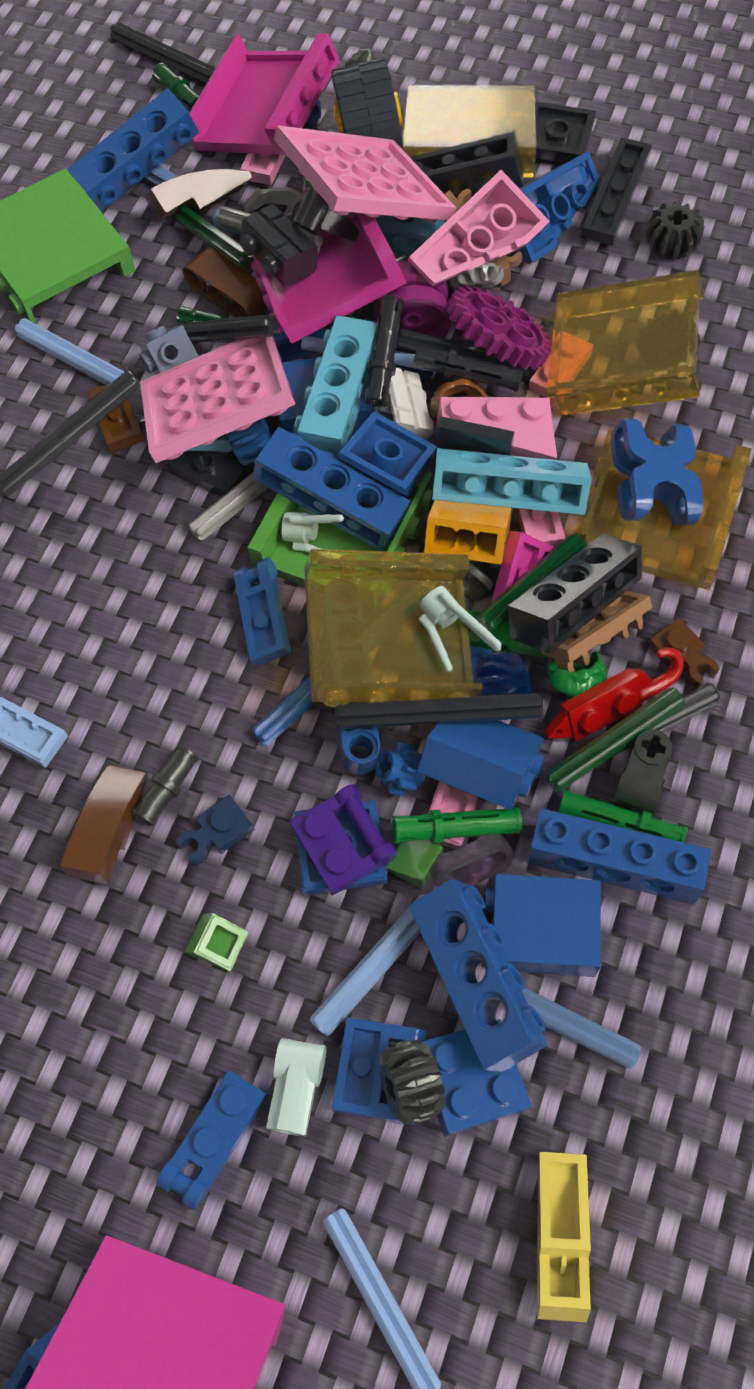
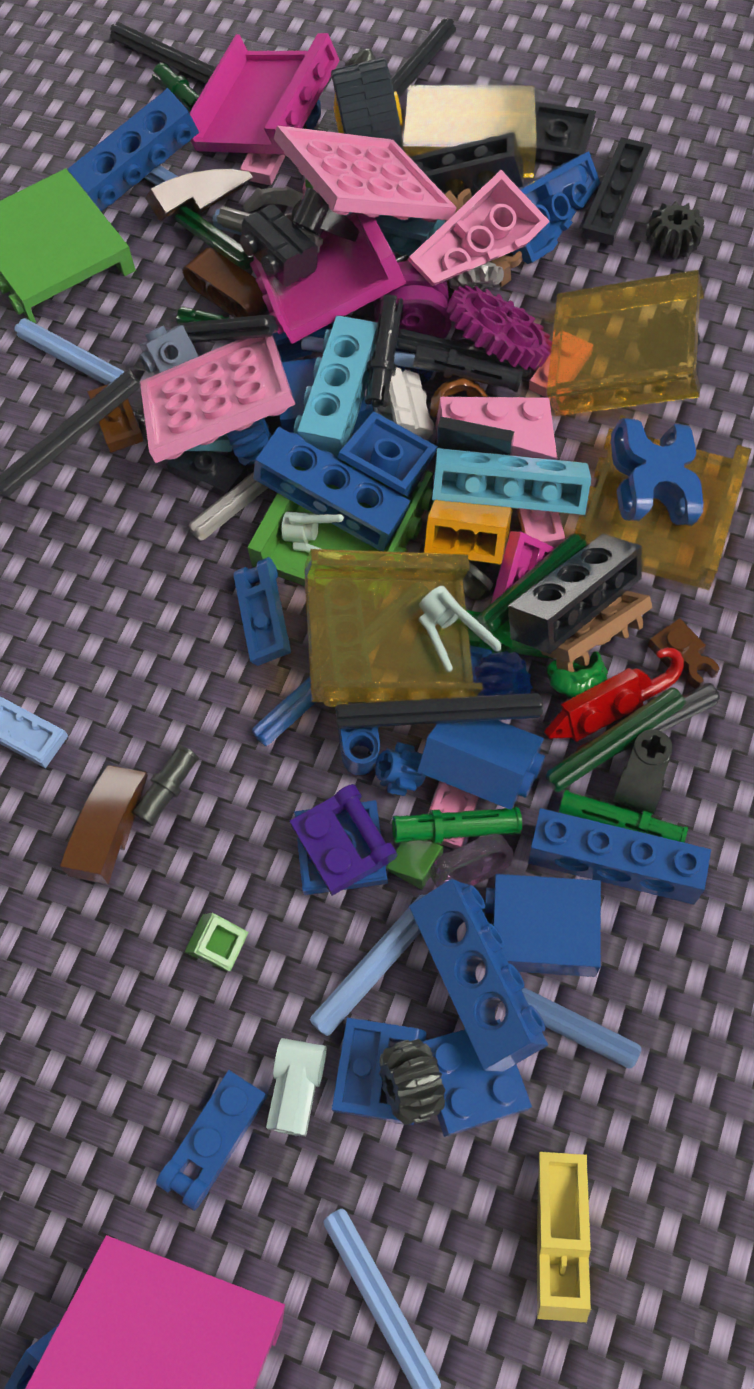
(220, 826): dark blue plate -> none
(423, 56): none -> black axle

